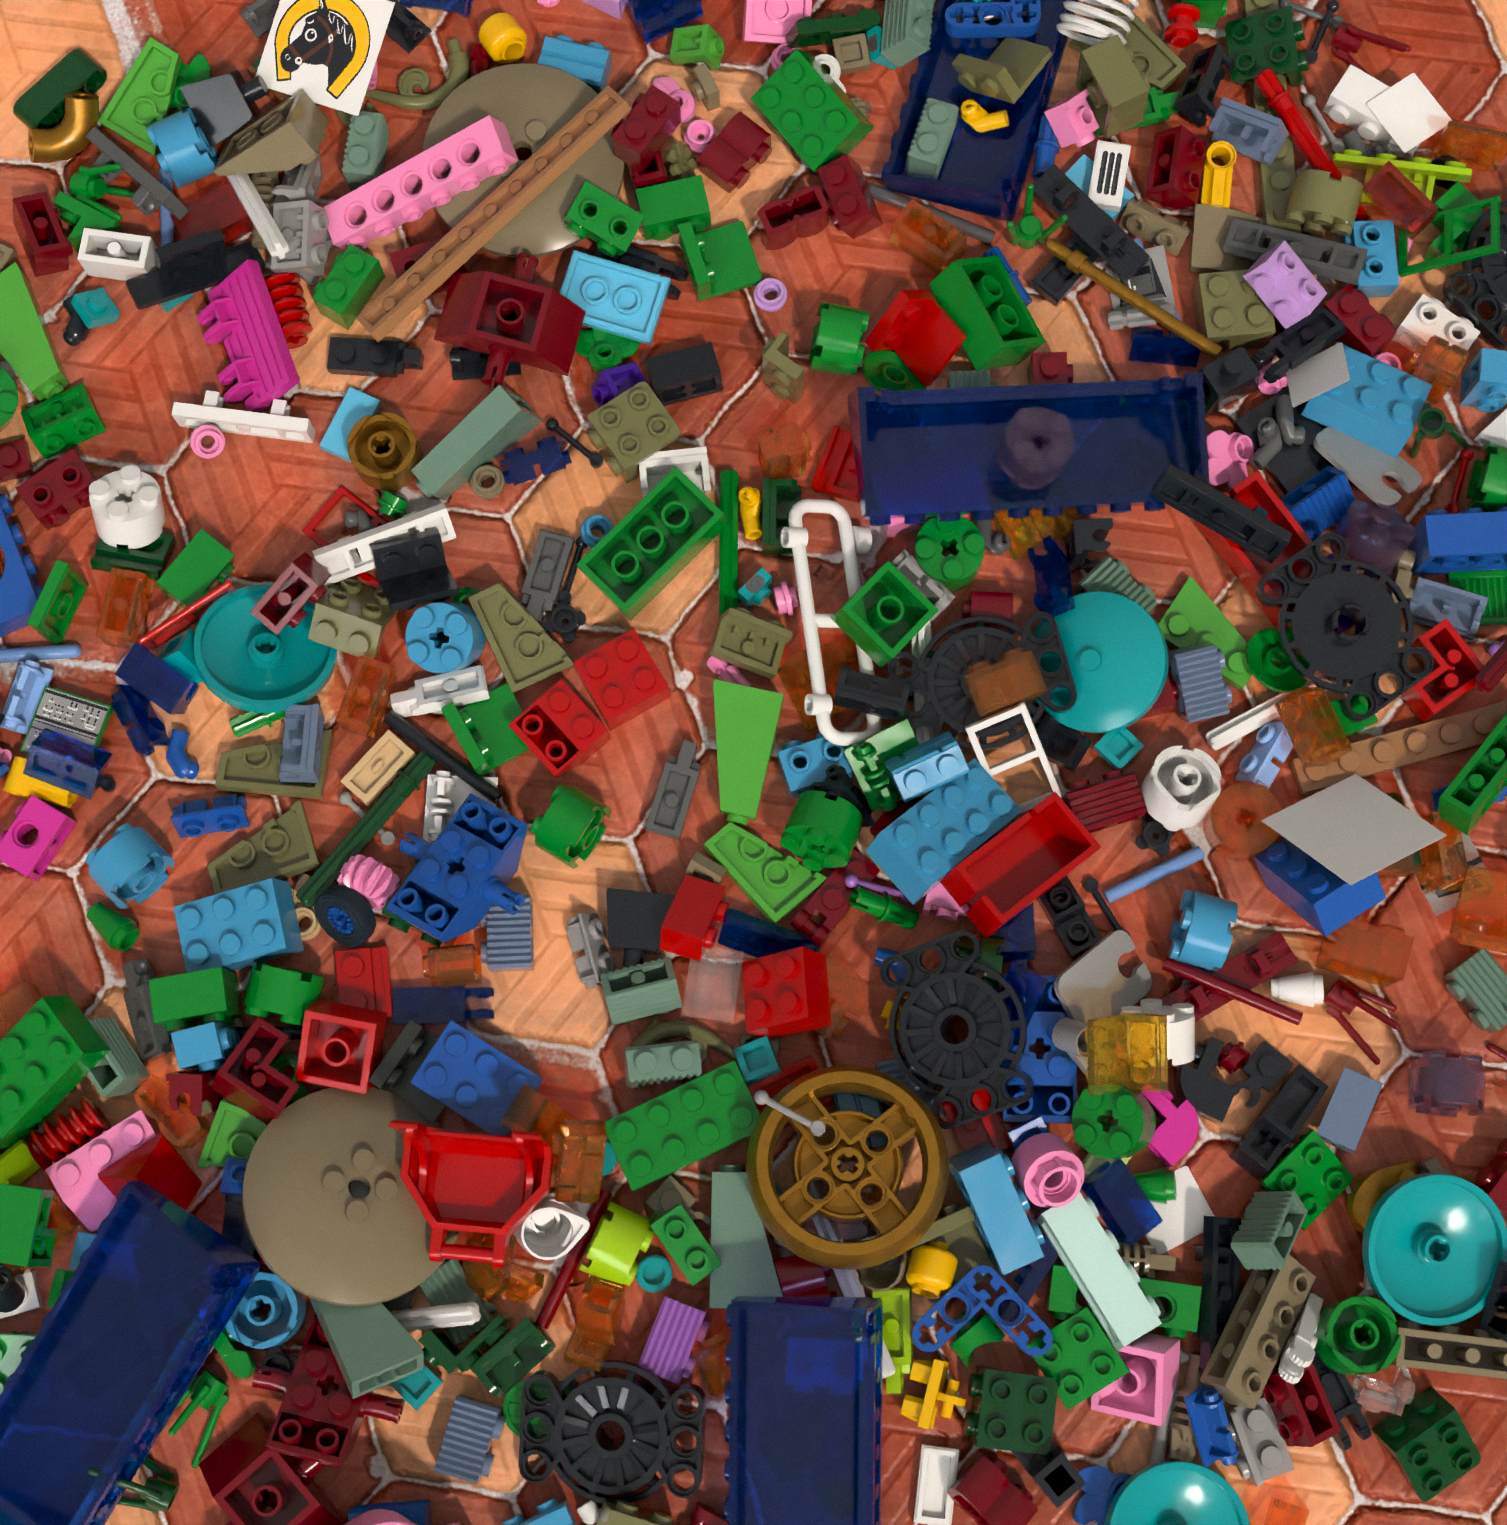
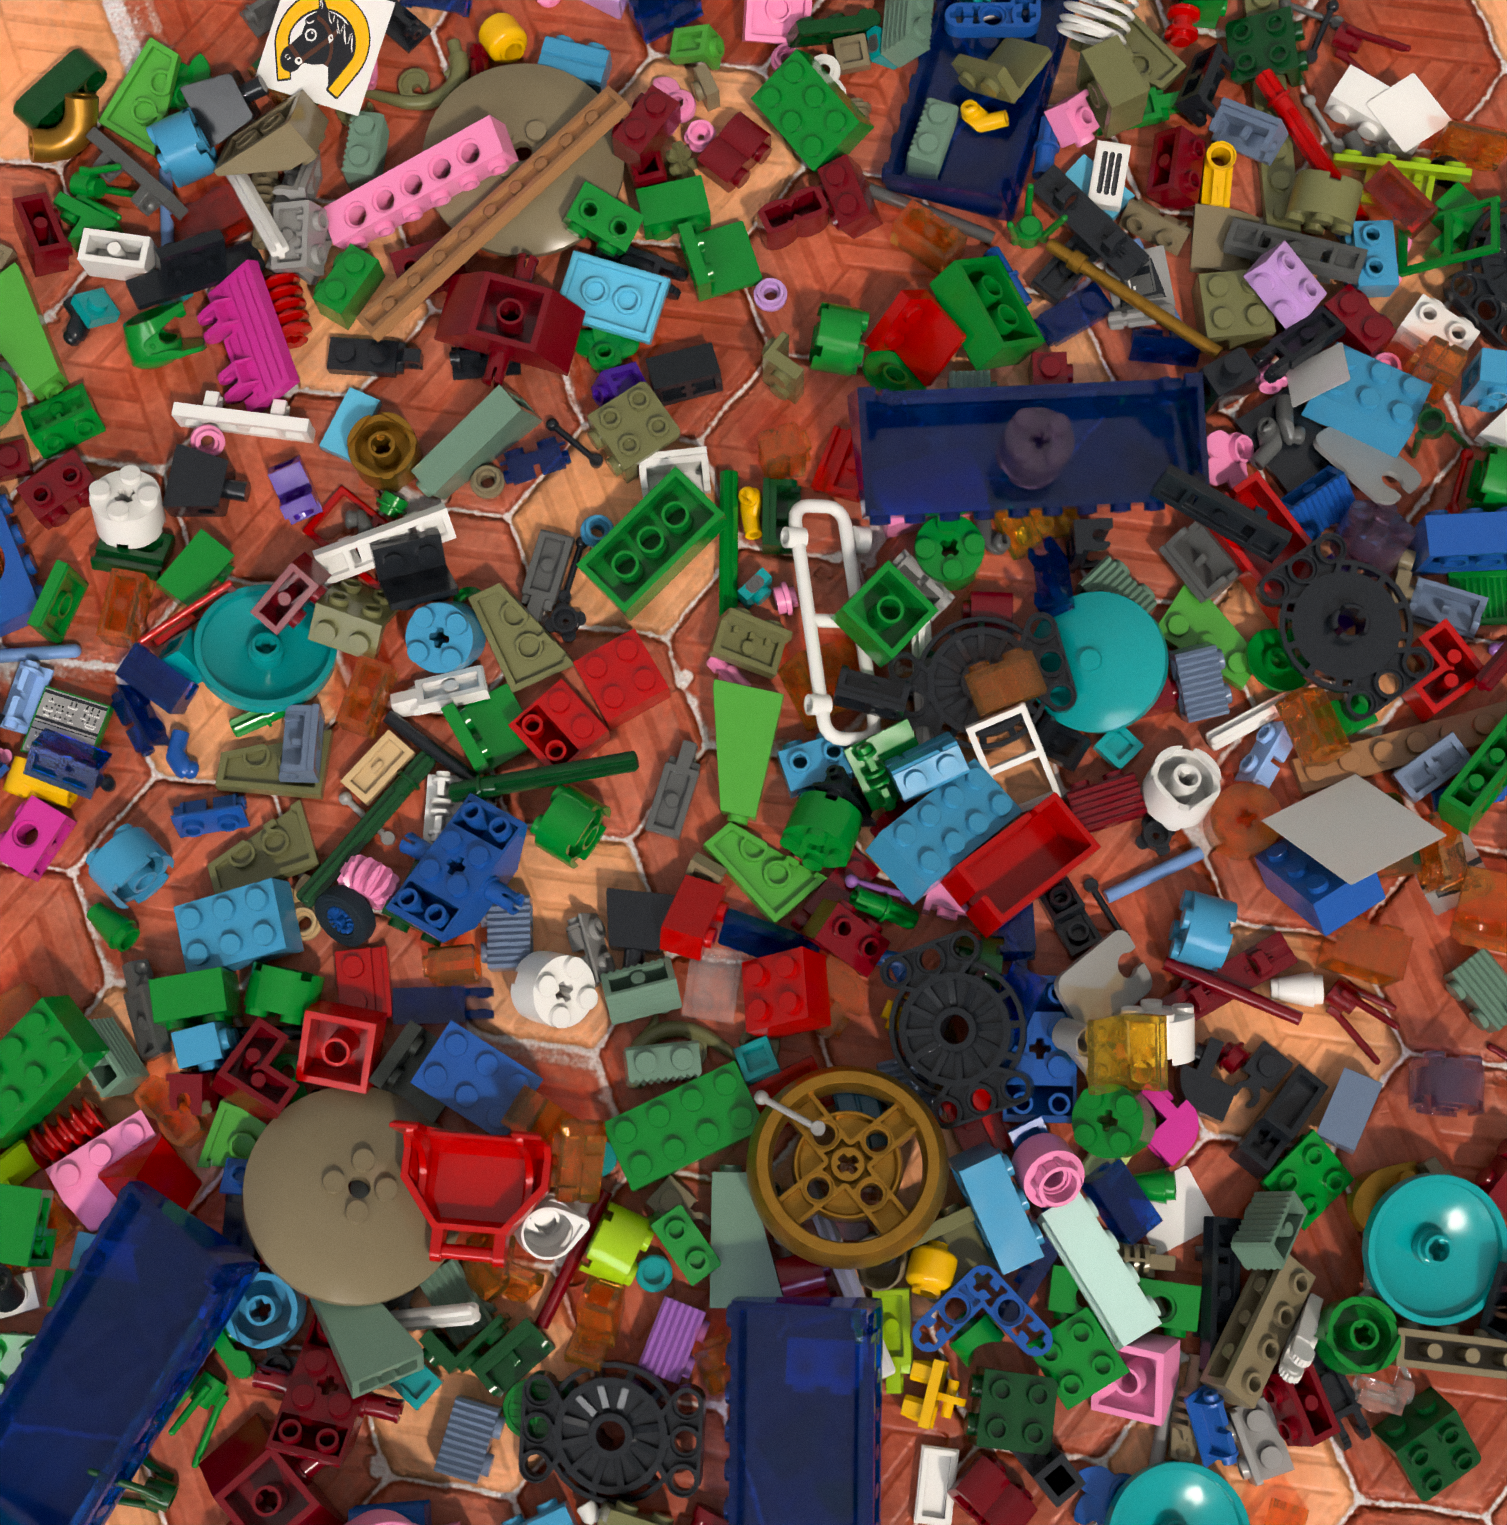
(151, 345): none -> green helmet
(202, 485): none -> black torso
(294, 490): none -> dark purple brick
(544, 776): none -> dark green axle
(553, 989): none -> white brick
(846, 936): none -> dark red brick
(1073, 315): none -> clear blue hinge
(1200, 561): none -> dark grey hinge
(1432, 767): none -> sand blue hinge

